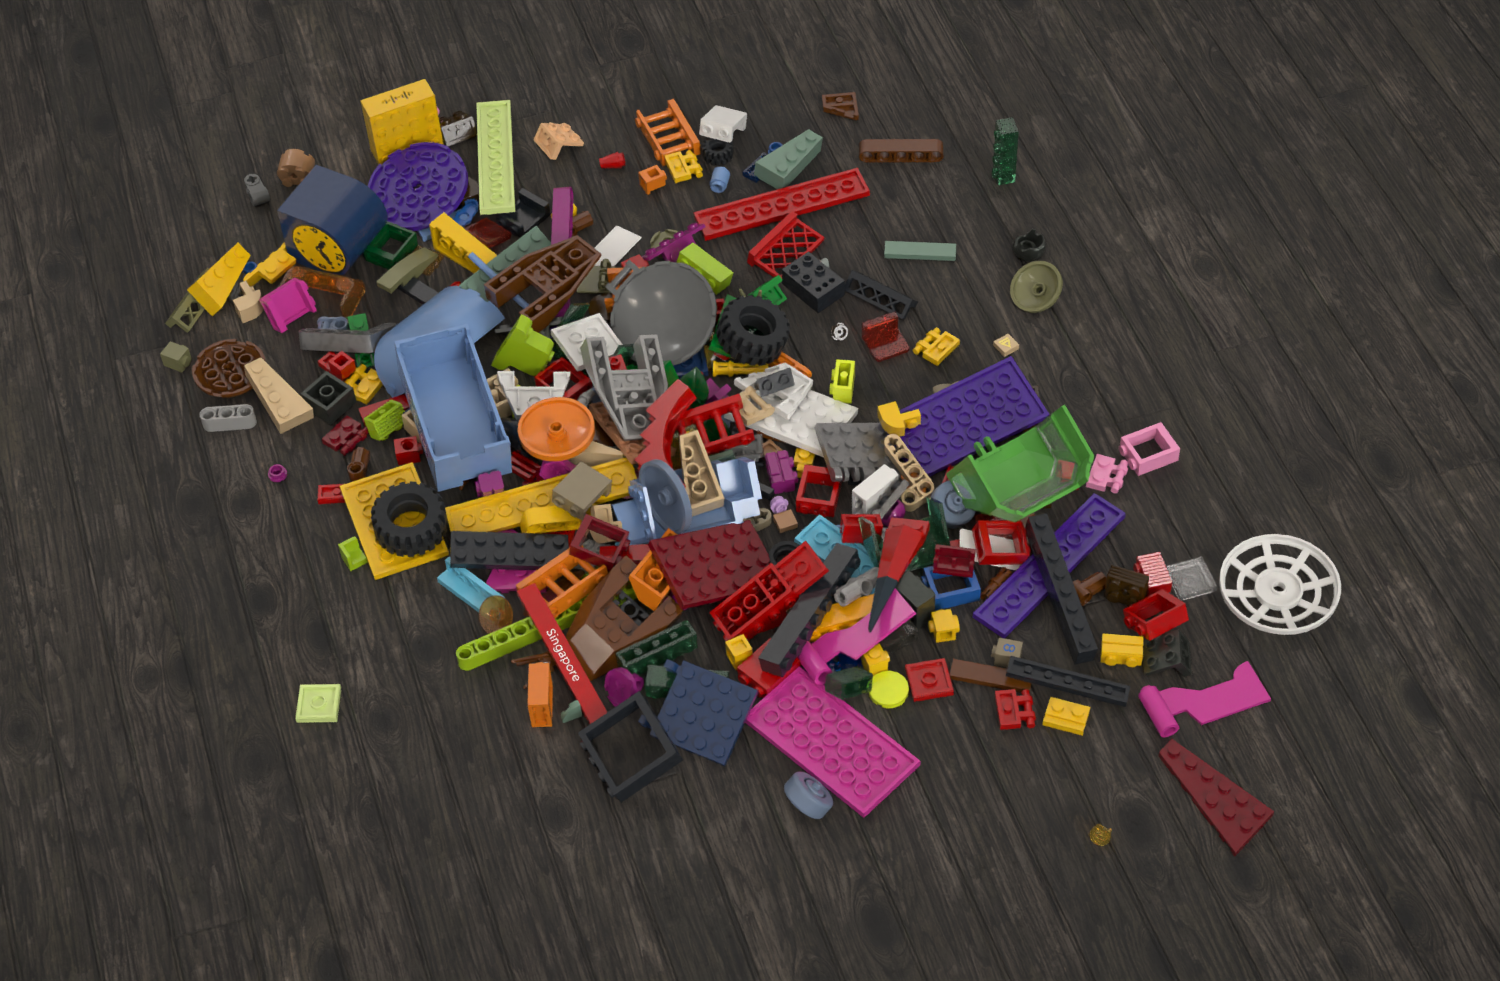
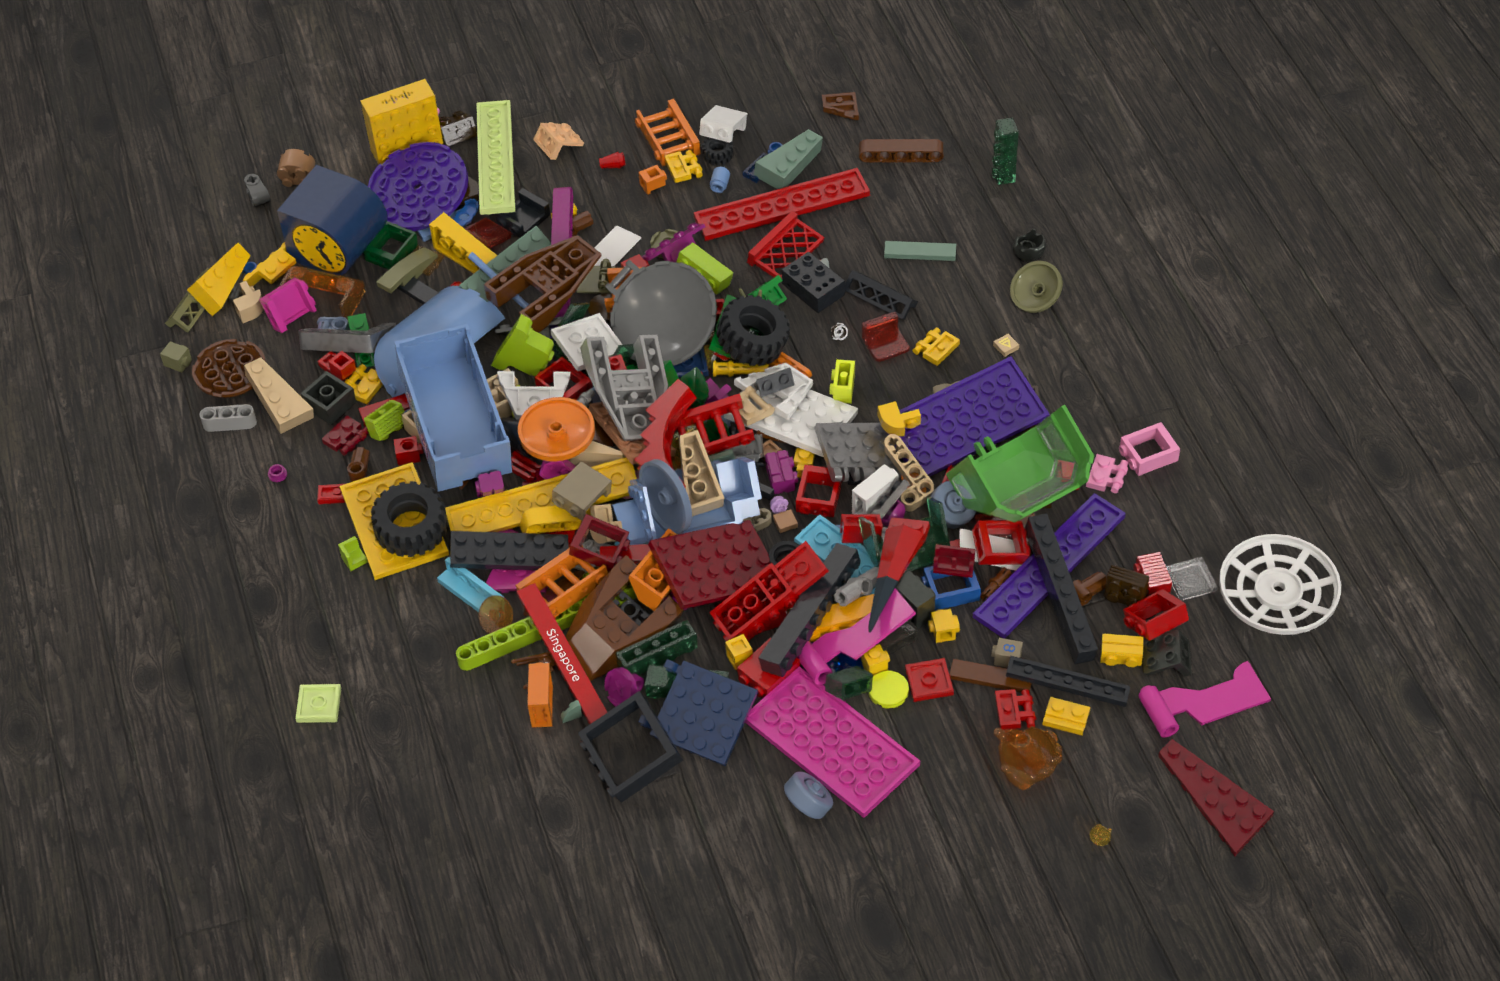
(1028, 755): none -> clear orange piece

